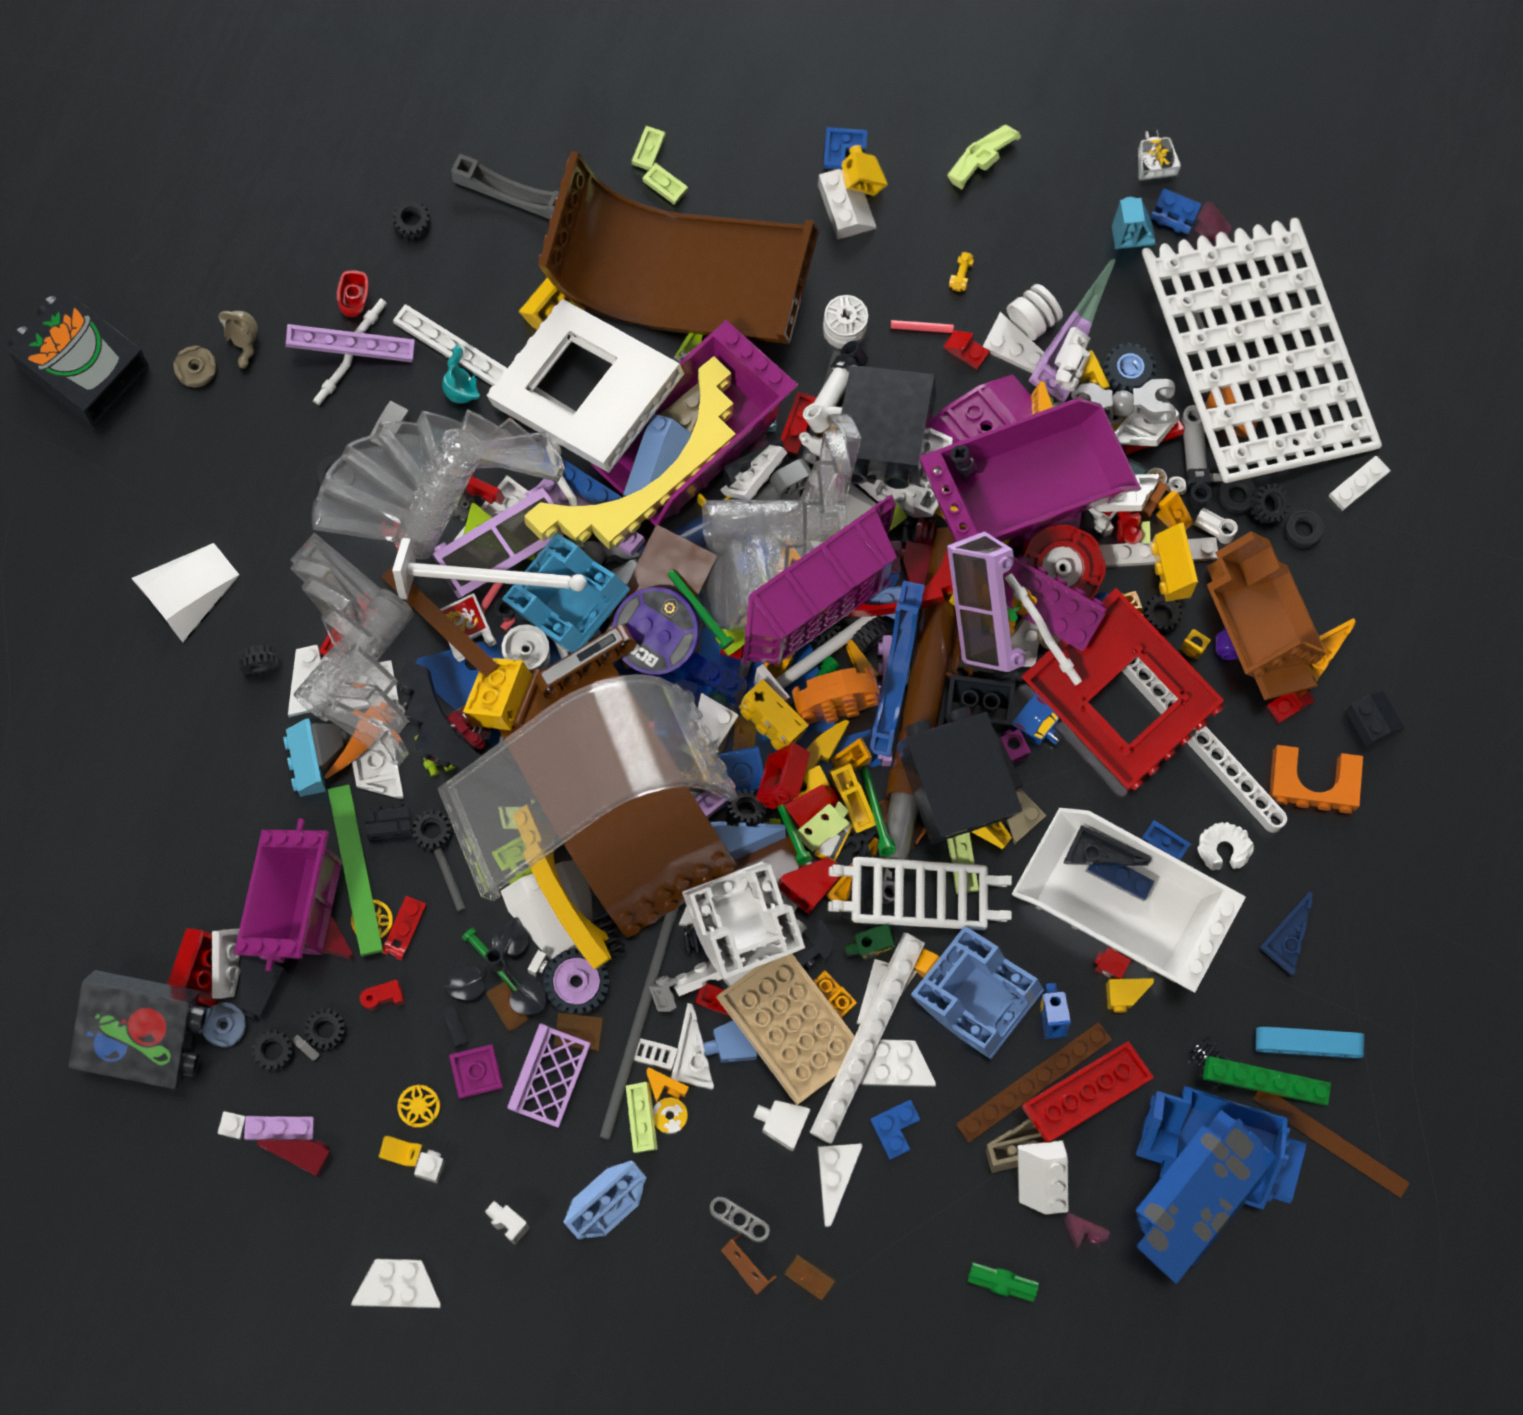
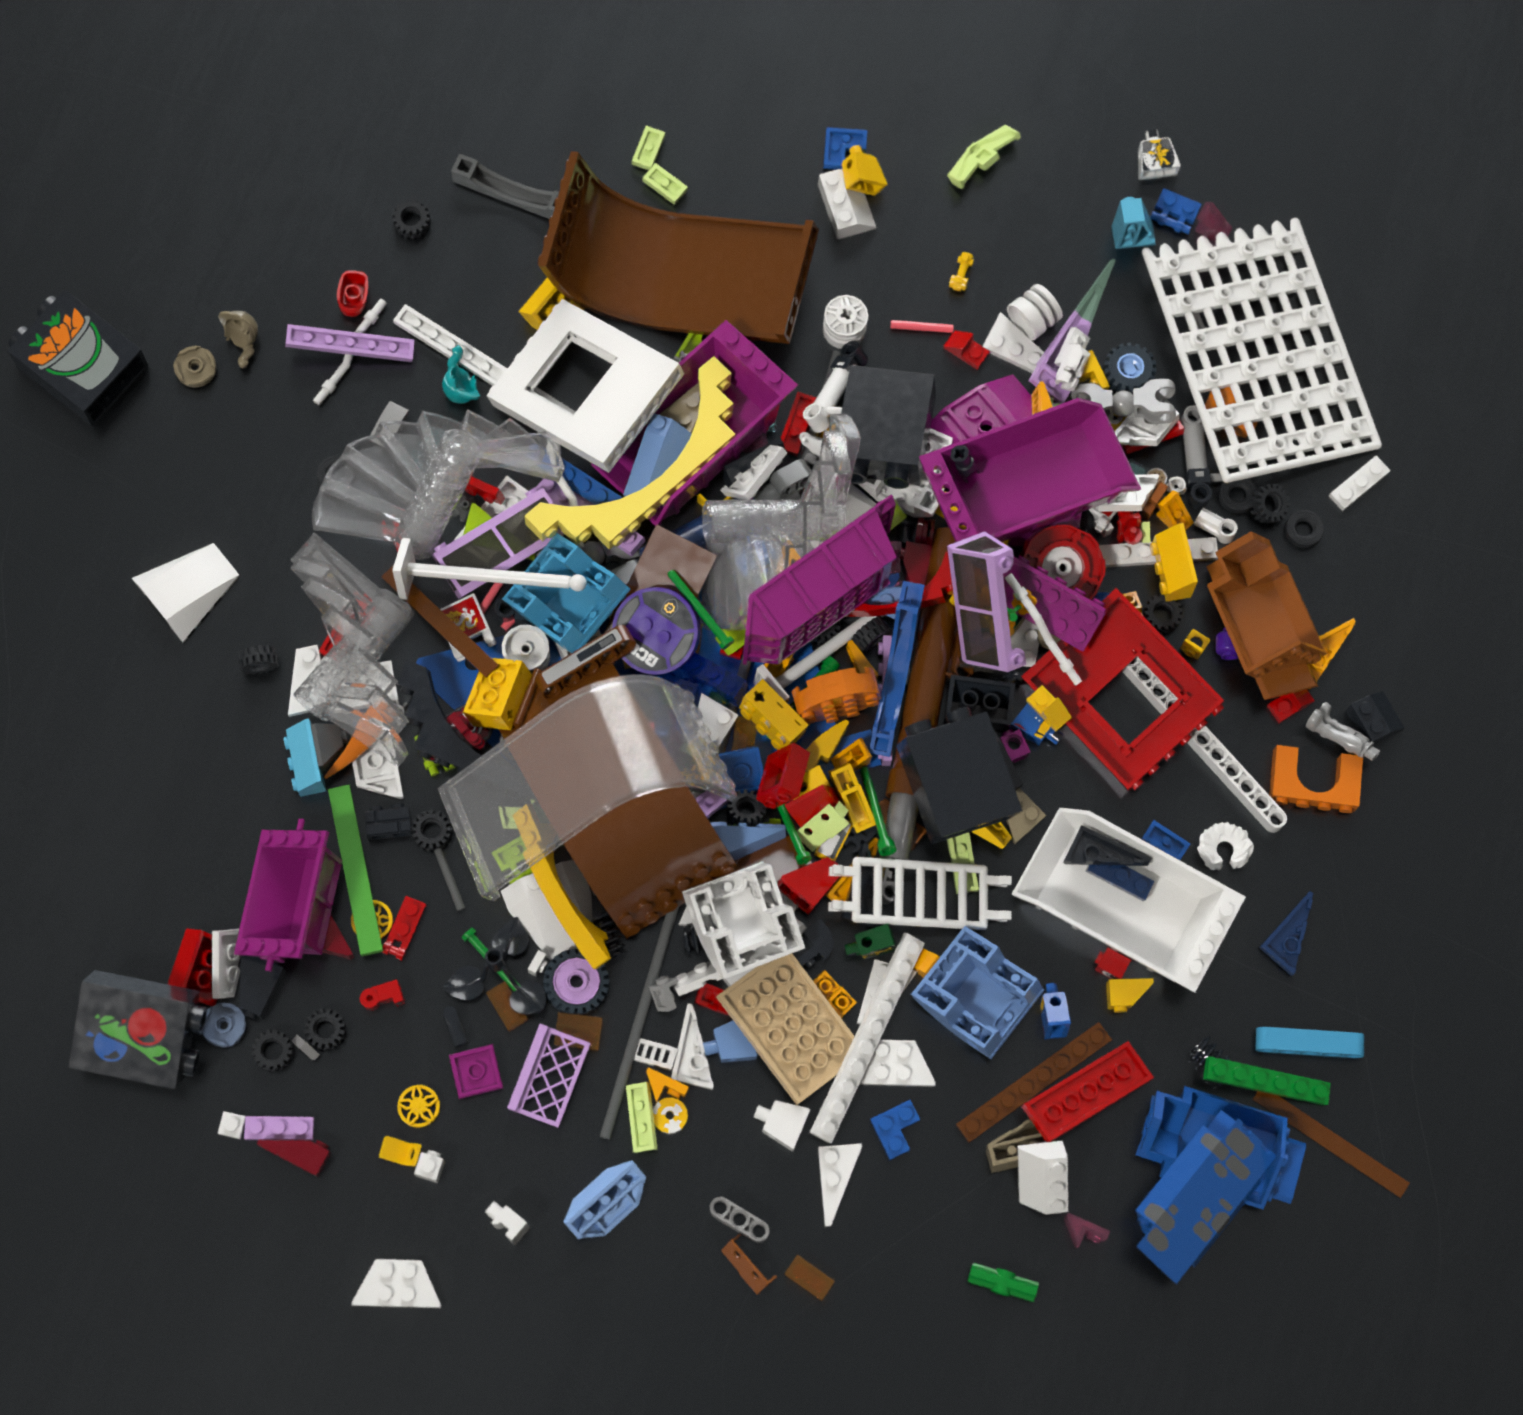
(1049, 708): none -> yellow slope
(1345, 736): none -> light grey piece

